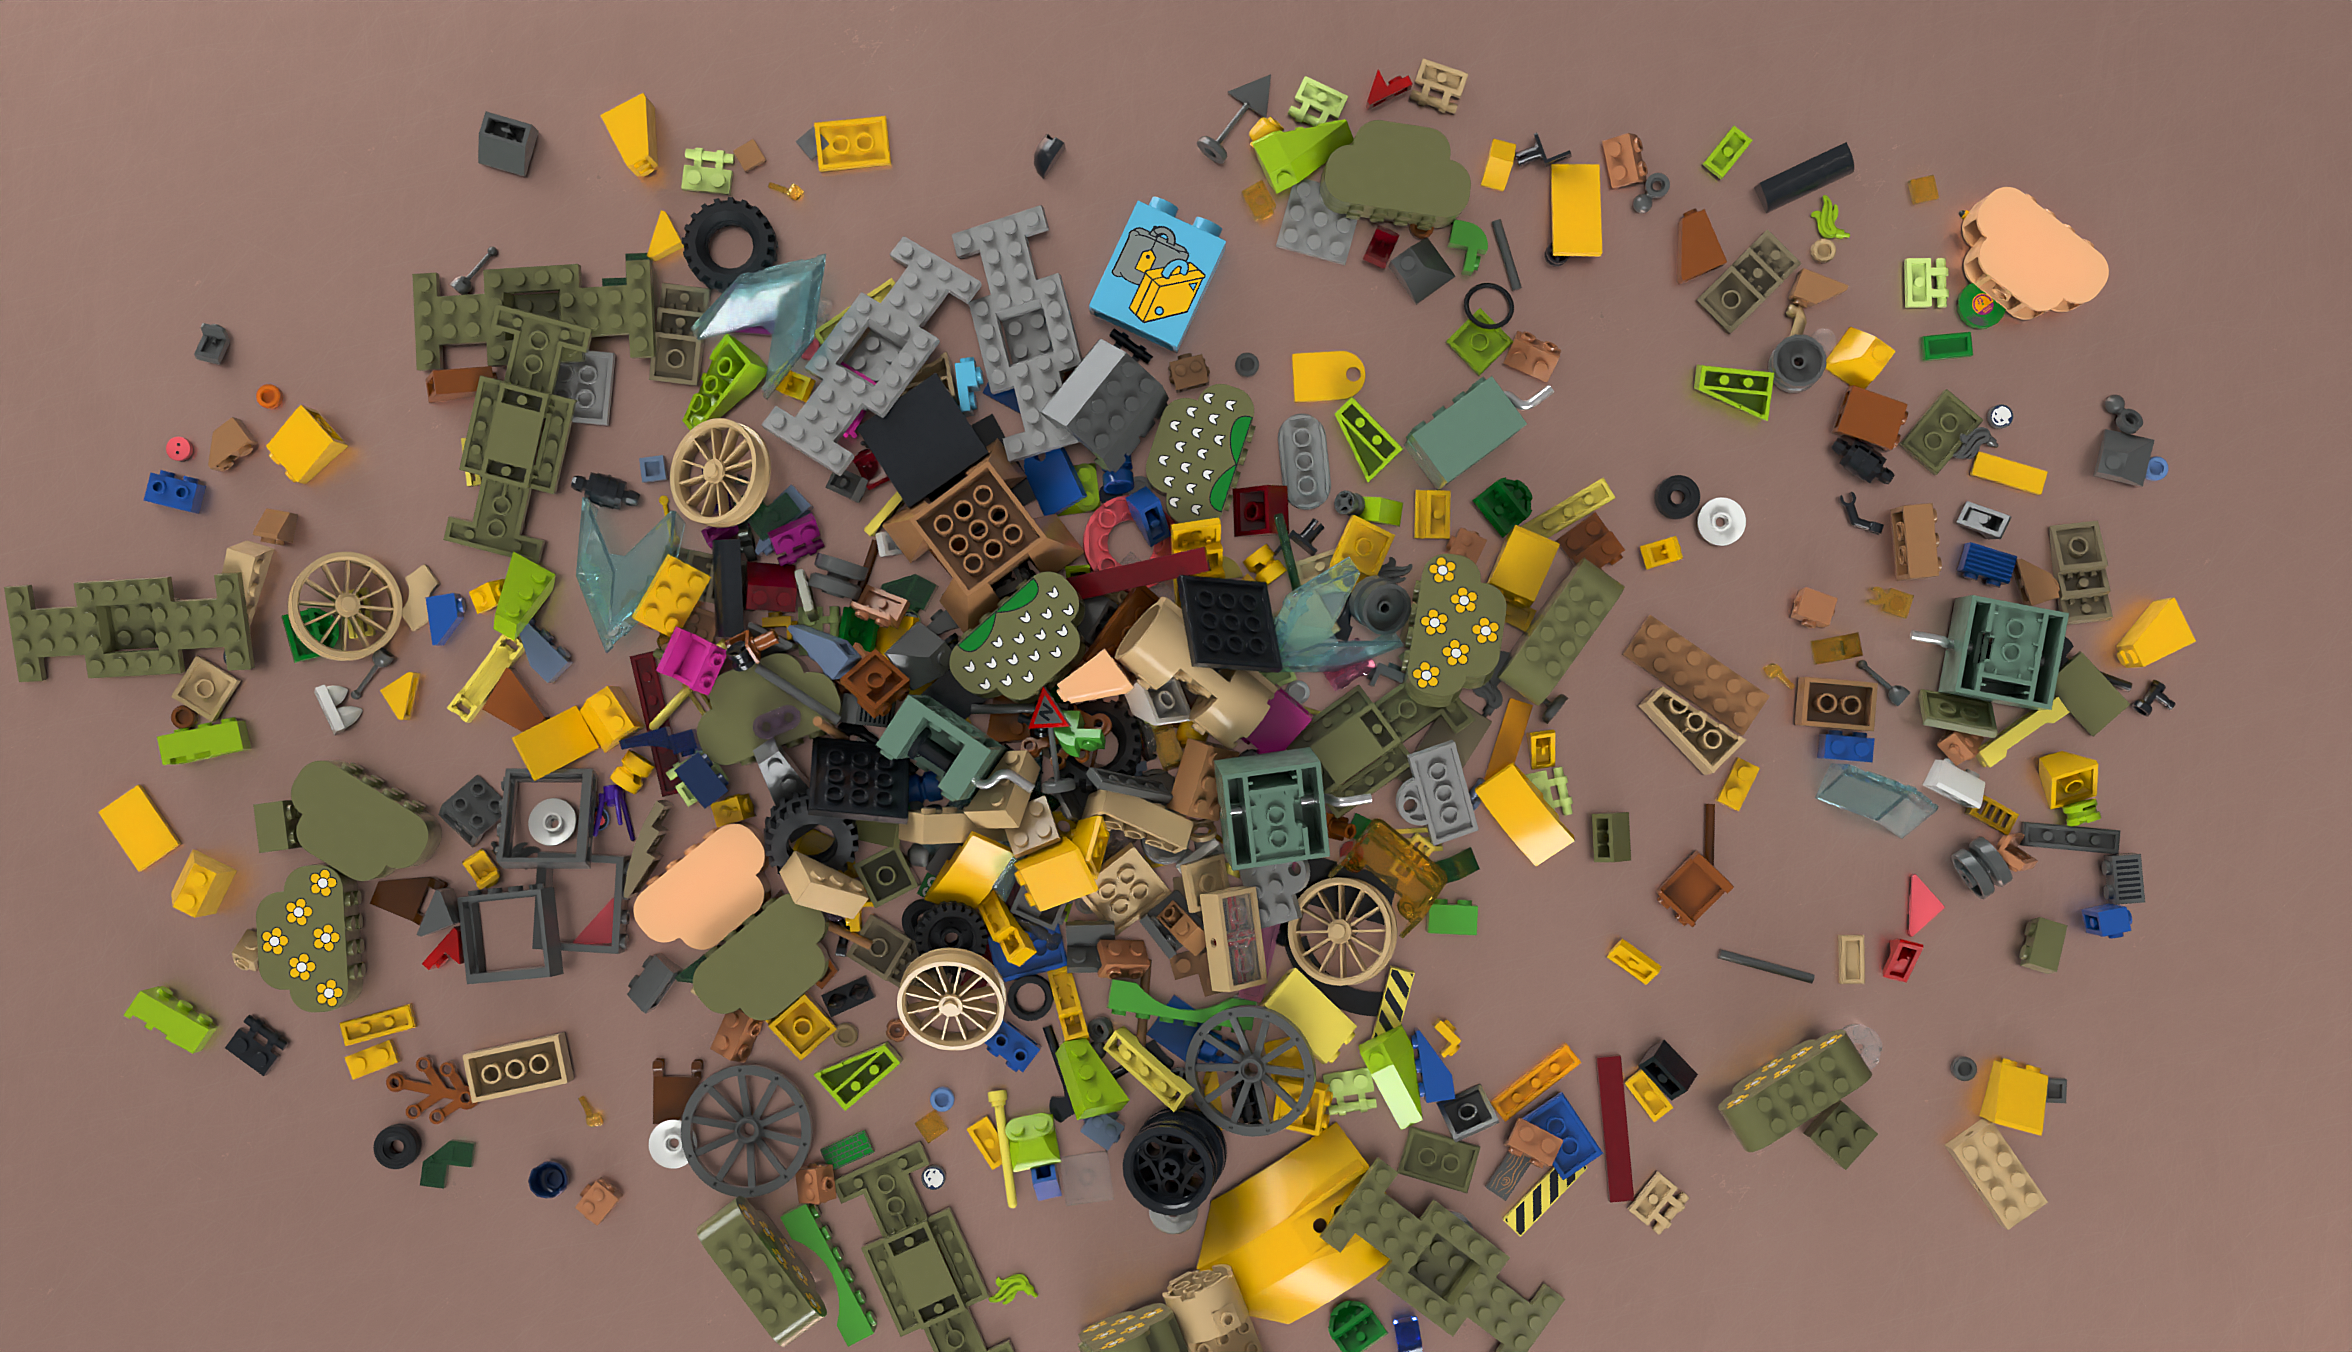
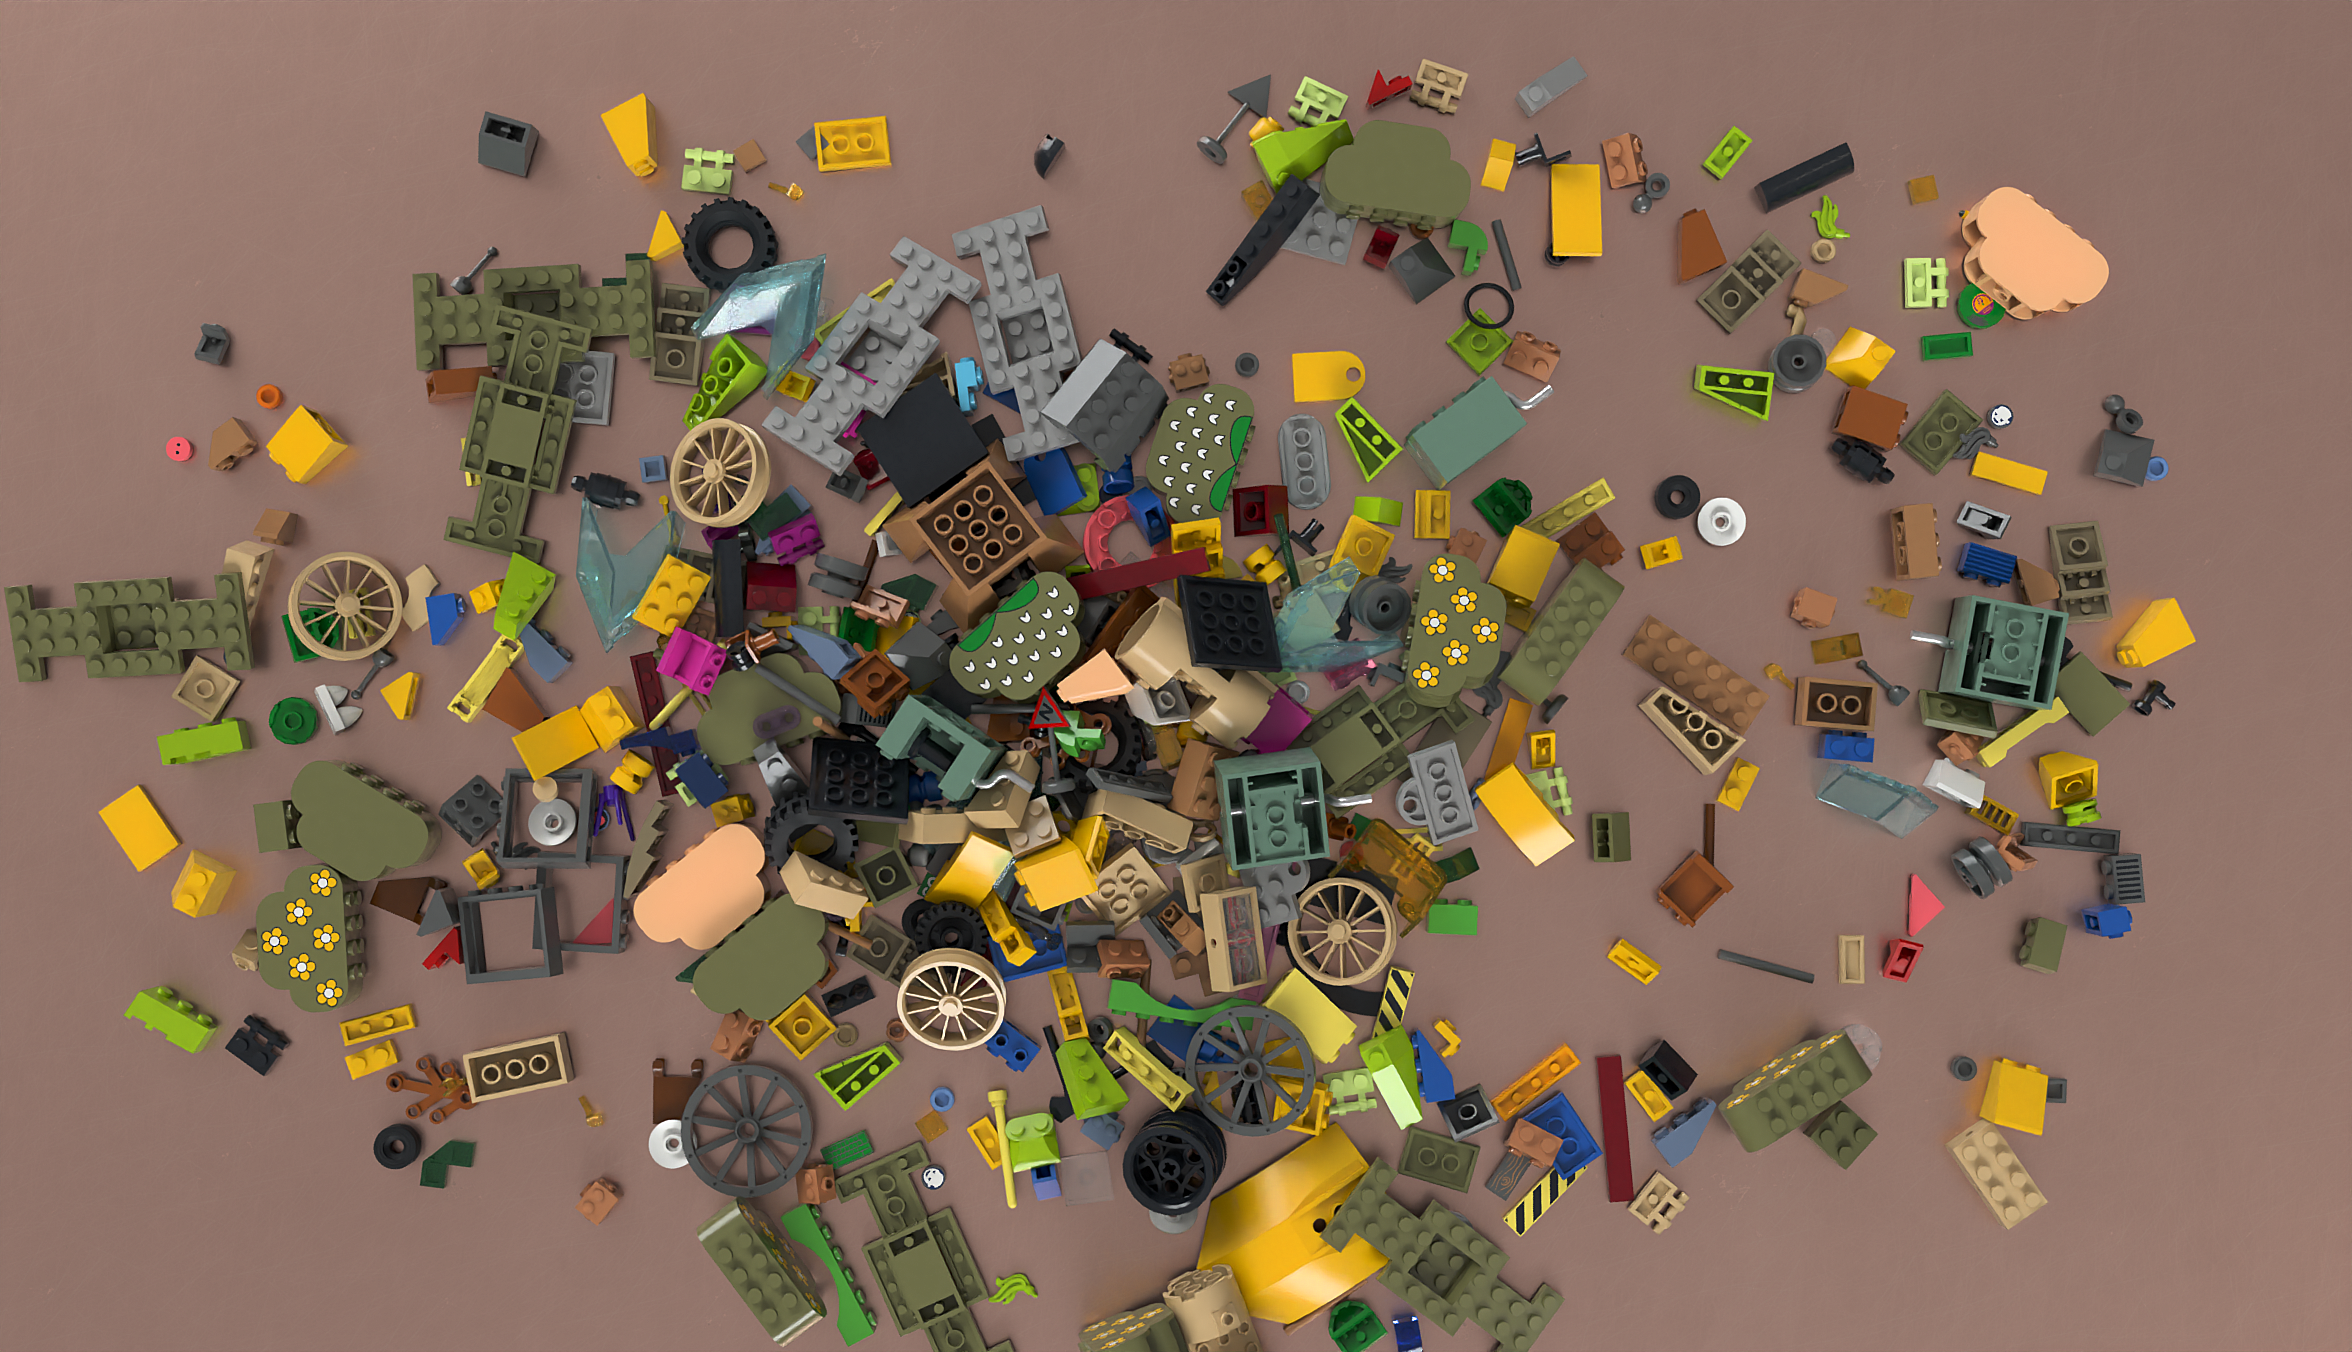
(175, 493): blue brick -> none
(184, 717): dark orange tile -> none
(294, 720): none -> green tile
(452, 1085): none -> clear yellow hand
(545, 789): none -> tan tile
(548, 1180): dark blue hair -> none
(653, 982): dark grey slope -> none
(806, 595): tile -> none
(1034, 1015): black tyre -> none
(1158, 273): brick -> none
(1264, 238): none -> black slope
(1285, 588): none -> tan arm
(1296, 1325): none -> medium nougat bar
(1343, 504): dark grey wheel -> none
(1550, 86): none -> light grey slope
(1682, 1137): none -> sand blue slope
(1870, 526): black arm -> none

